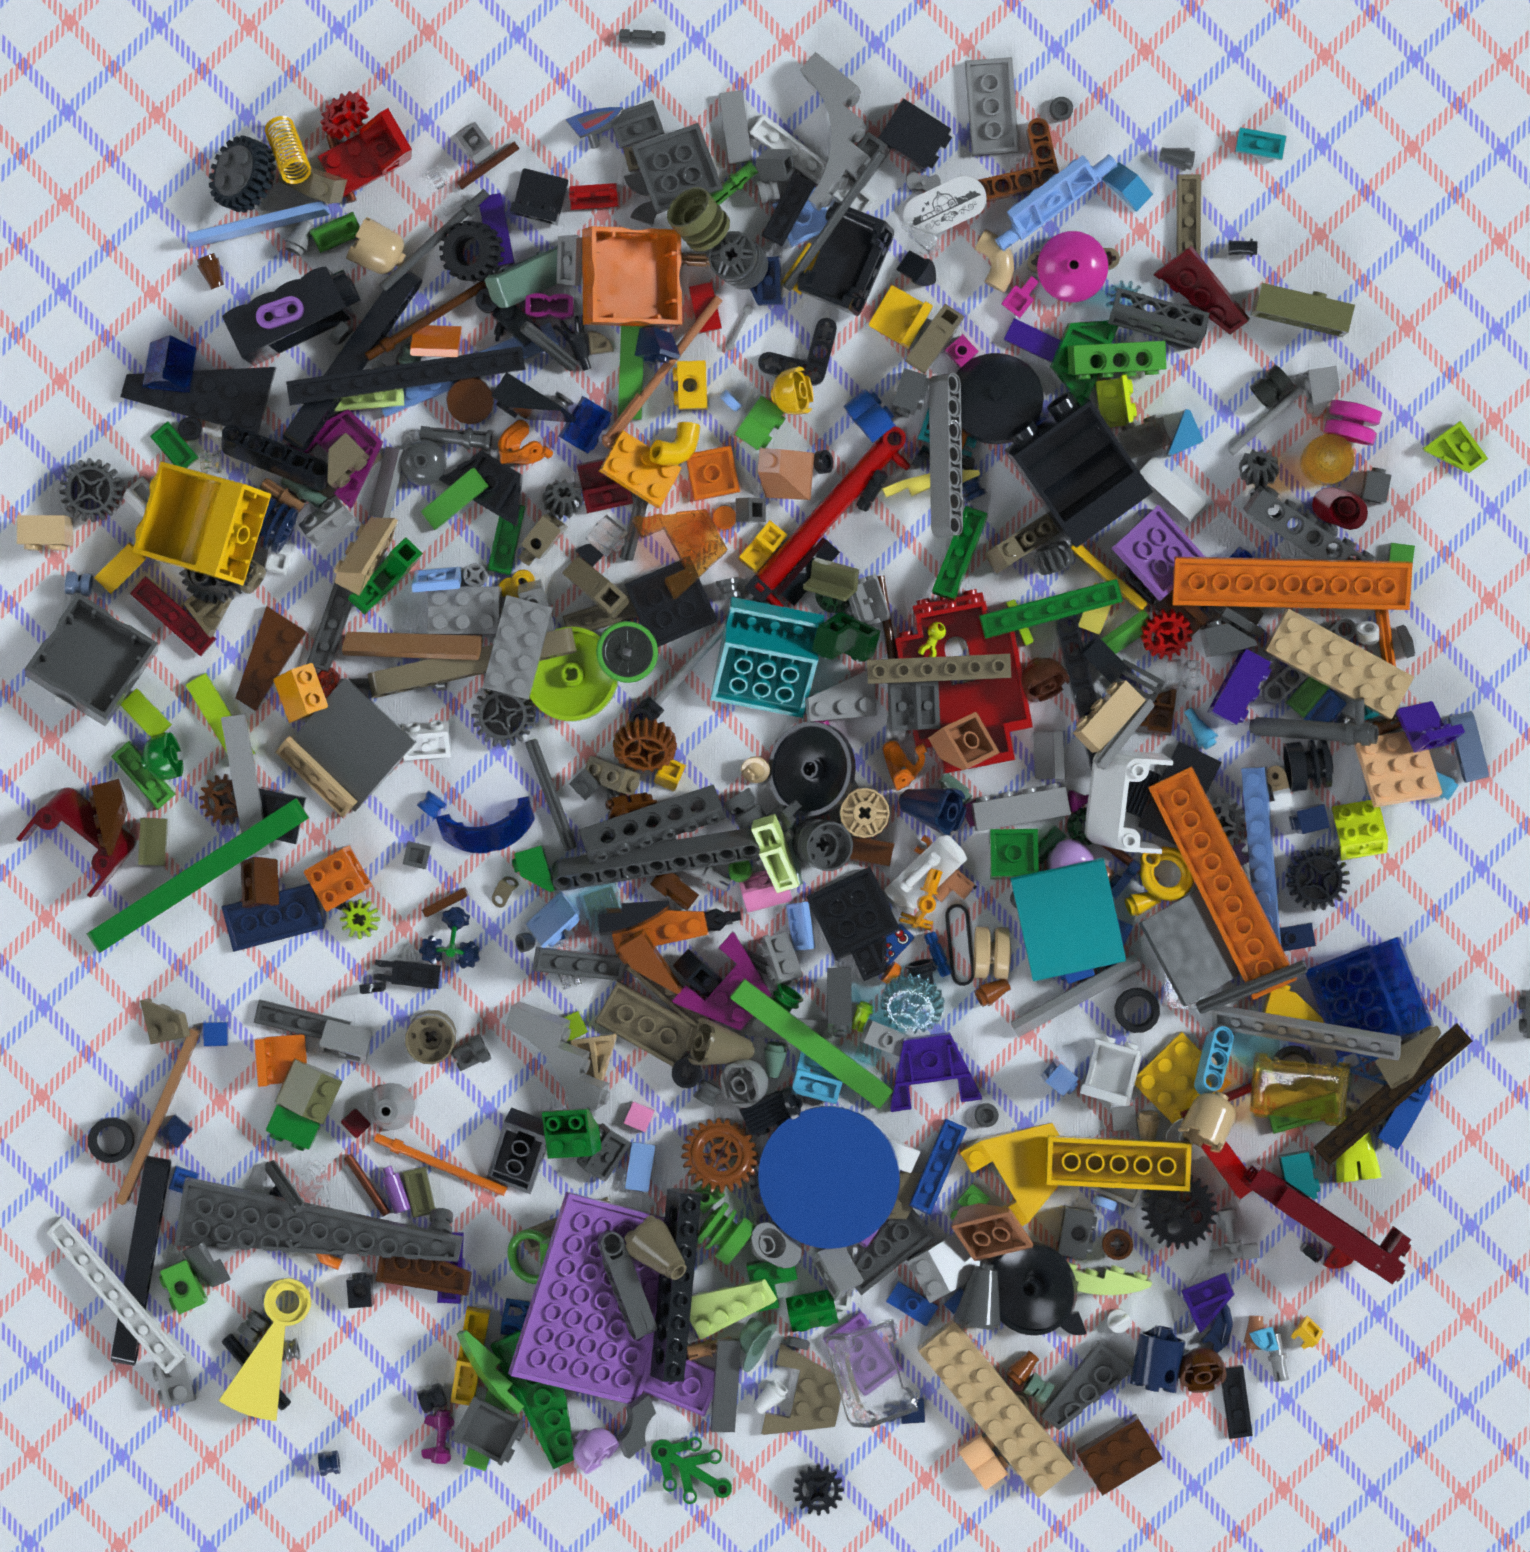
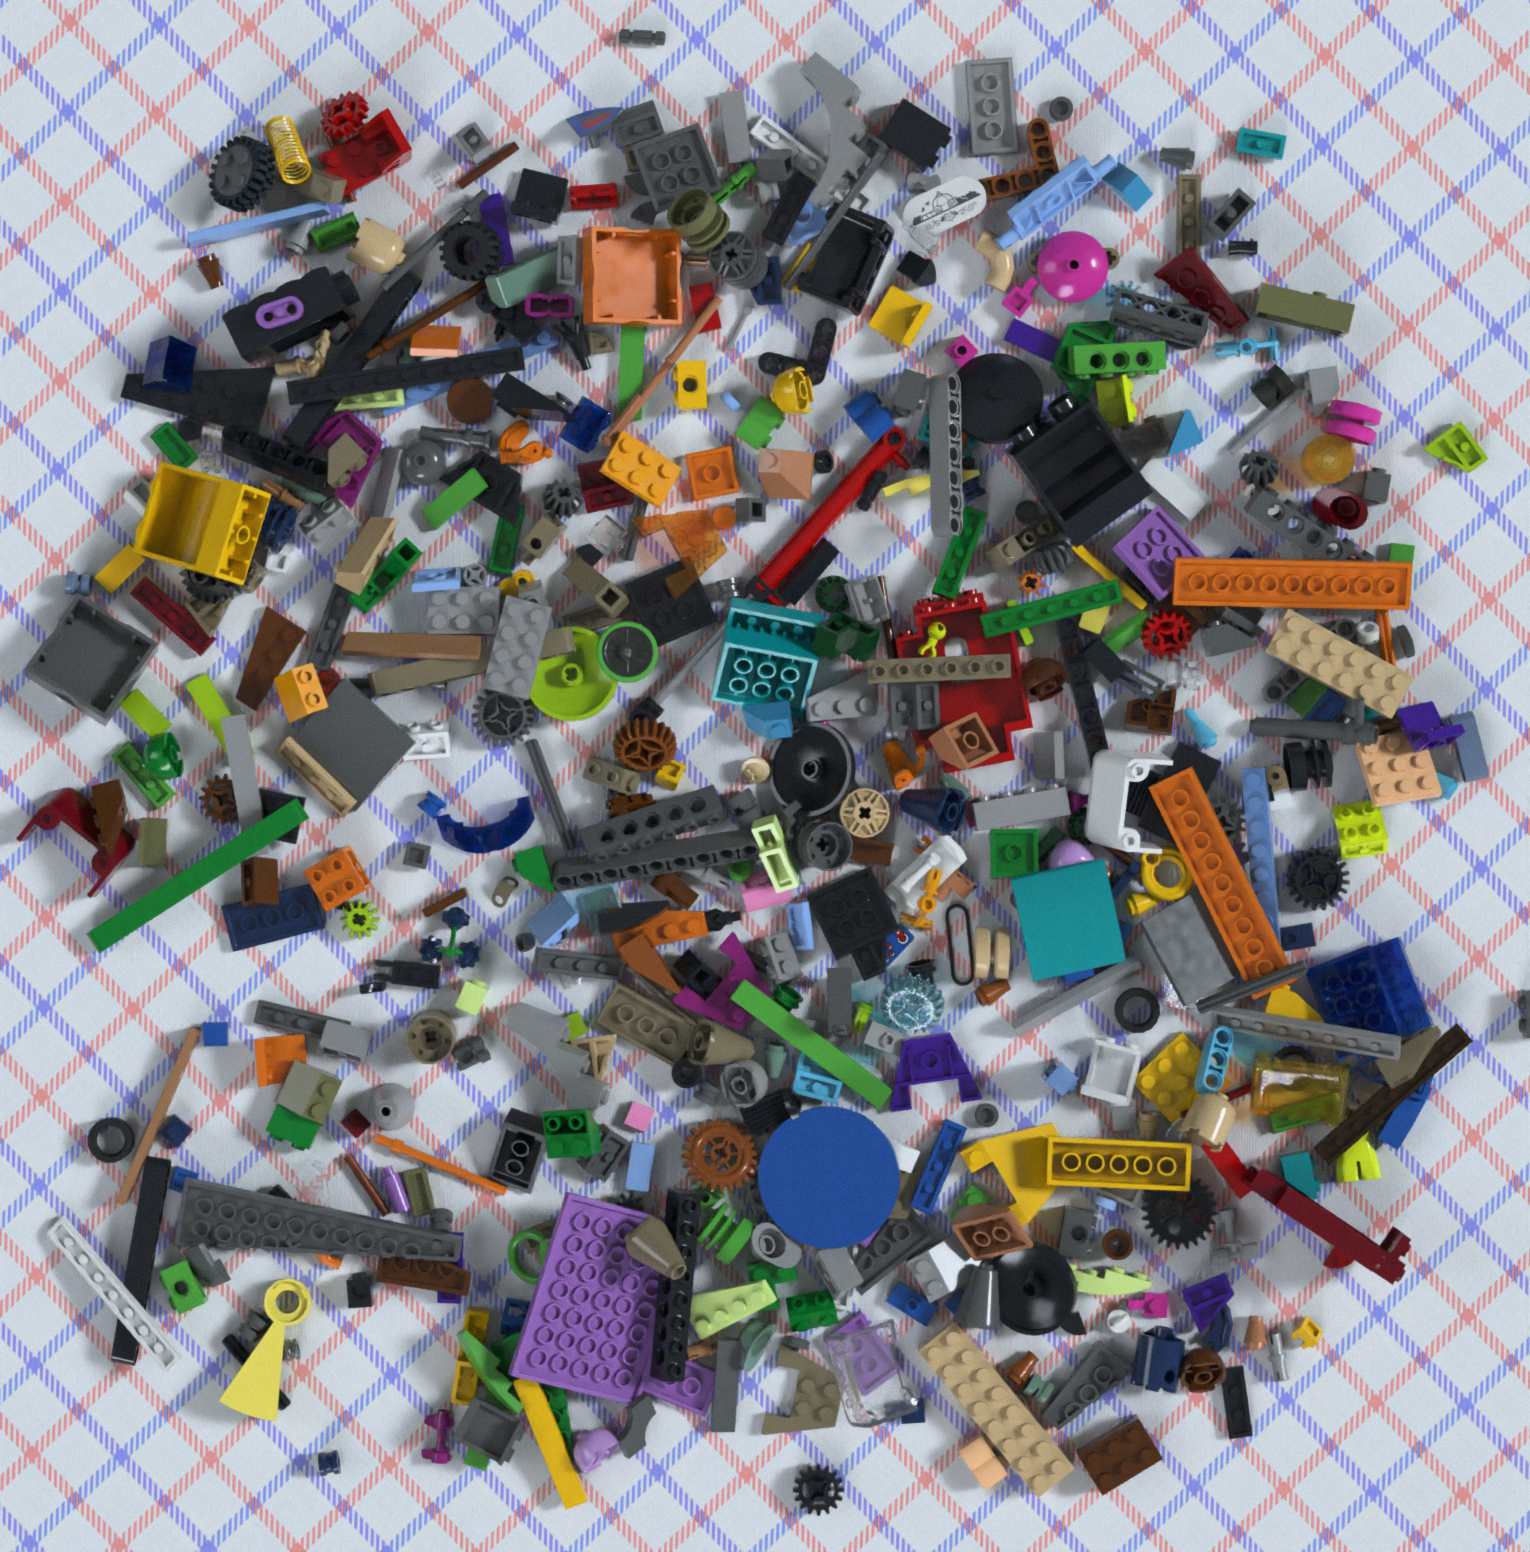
(44, 530): tan brick -> none
(84, 497): dark grey gear -> none
(163, 1022): dark tan wing -> none
(175, 1386): light grey bracket -> none
(284, 1186): dark grey axle -> none
(312, 365): none -> tan pin
(432, 1398): black wheel -> none
(472, 996): none -> yellowish green brick
(548, 346): dark grey axle -> none
(551, 1442): none -> yellow tile
(584, 784): dark grey plate -> none
(626, 1285): dark grey piece -> none
(635, 1201): none -> black gear
(656, 346): dark blue slope -> none
(678, 450): yellow cylinder -> none
(688, 1466): green plant -> none
(762, 546): yellow slope -> none
(770, 719): none -> dark azure slope
(770, 1396): white cone -> none
(832, 579): olive panel -> none
(892, 971): orange tile -> none
(934, 338): dark tan slope -> none
(938, 954): blue axle -> none
(1026, 512): none -> pearl dark grey plate
(1030, 589): none -> orange gear
(1108, 715): tan brick -> none
(1123, 735): light grey axle -> none
(1153, 1304): none -> dark pink plate
(1230, 214): none -> dark grey brick
(1240, 687): dark purple brick -> none
(1249, 346): none -> medium azure pin
(1265, 1339): medium azure tile -> none
(1309, 819): dark blue brick -> none
(1310, 1252): black tile -> none

